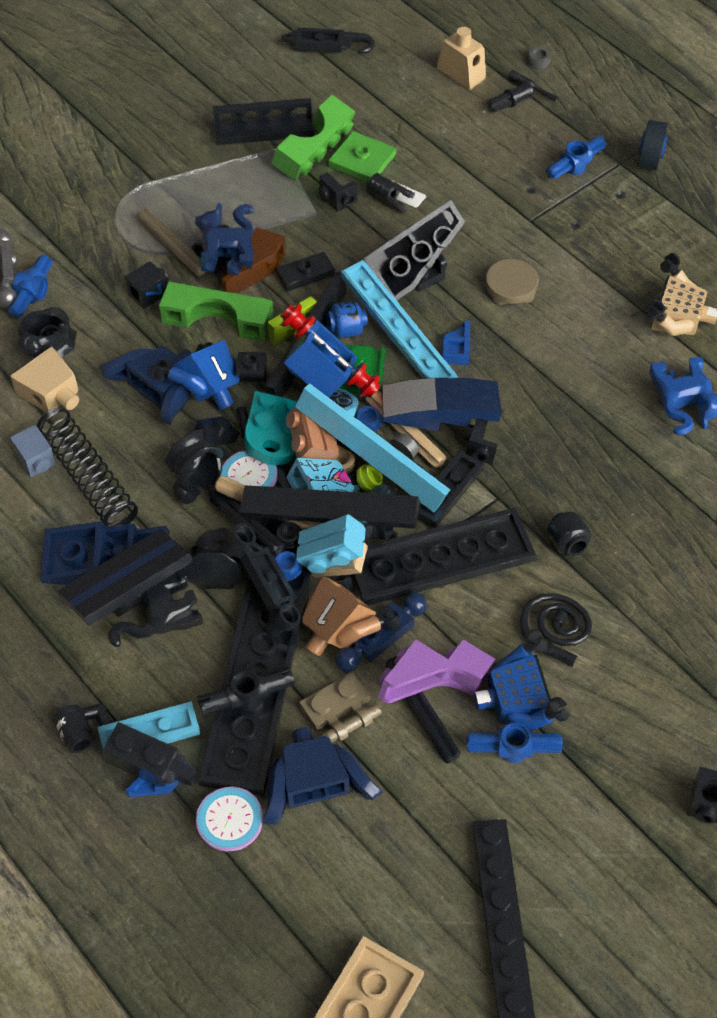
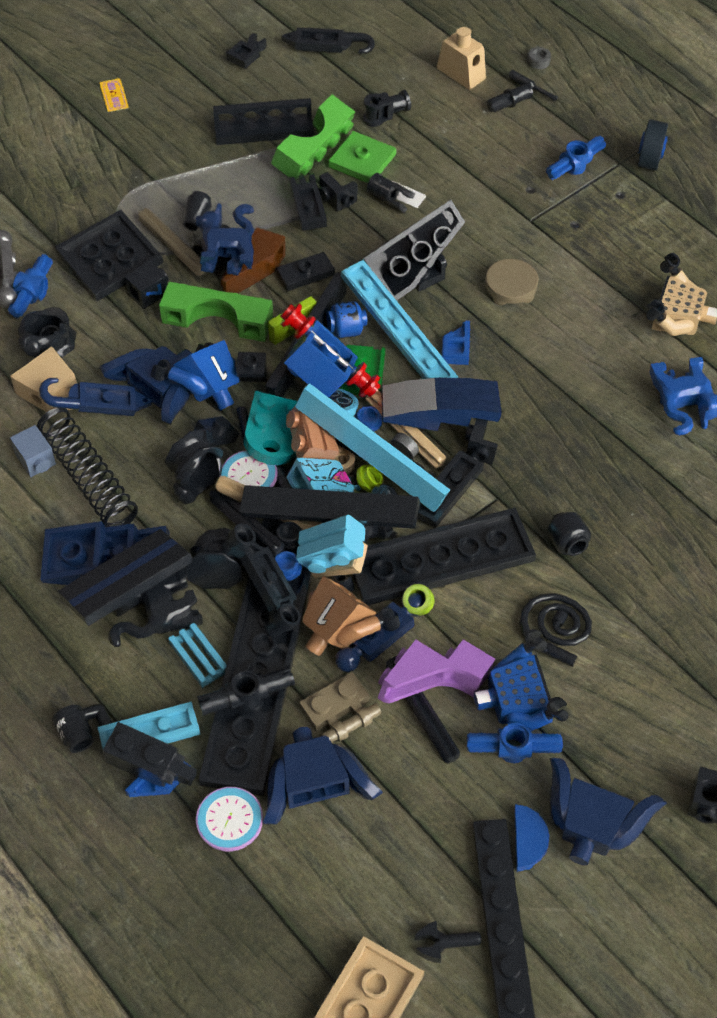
(97, 398): none -> dark blue plate
(107, 254): none -> black plate
(114, 95): none -> yellow sticker
(185, 636): none -> medium azure tile
(196, 205): none -> black cone
(246, 53): none -> black plate
(308, 203): none -> black hinge
(384, 106): none -> black connector
(423, 590): none -> lime piece
(443, 941): none -> black bar
(530, 837): none -> blue tile
(595, 817): none -> dark blue torso

